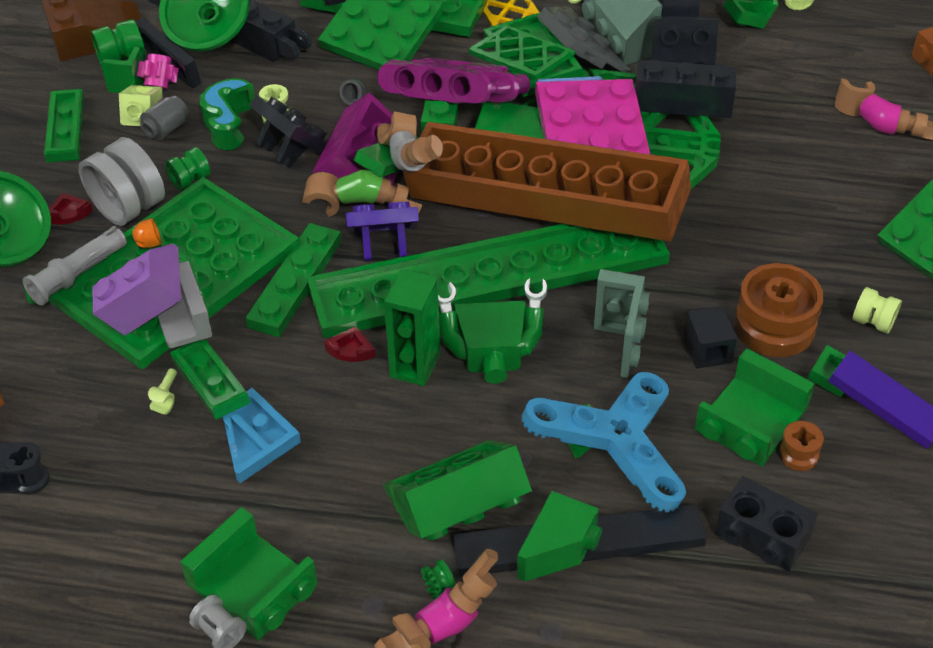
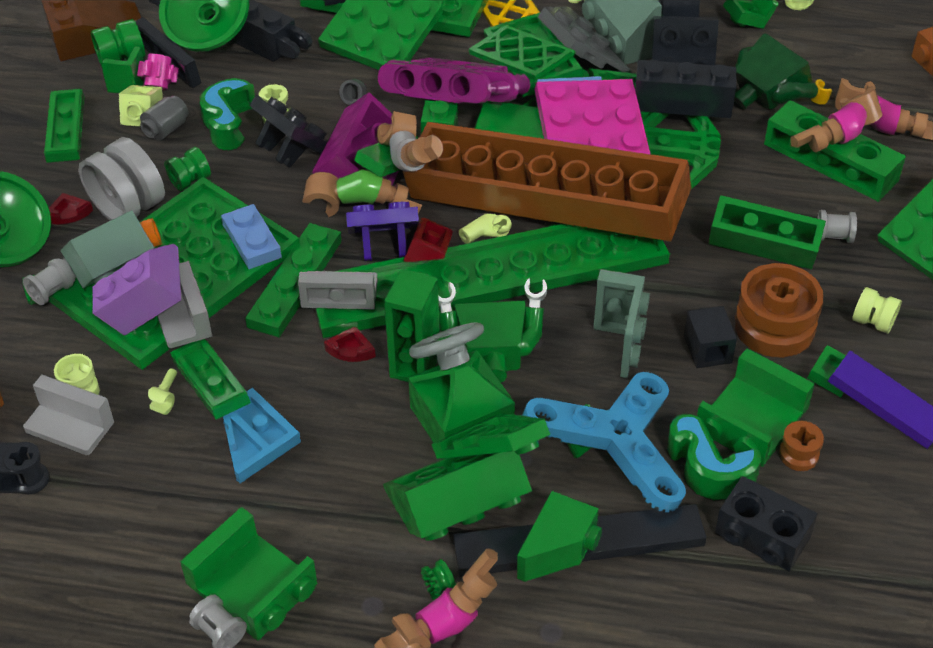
(69, 415): none -> light grey panel
(78, 372): none -> yellowish green wheel
(106, 248): none -> sand green brick
(251, 236): none -> medium blue plate
(338, 289): none -> light grey panel
(428, 242): none -> dark red slope
(458, 389): none -> green piece
(486, 225): none -> yellowish green arm
(494, 435): none -> green wing
(704, 468): none -> green animal
(766, 232): none -> green brick
(775, 76): none -> dark green torso
(839, 226): none -> light grey bush
(844, 123): none -> medium nougat piece
(857, 164): none -> green brick

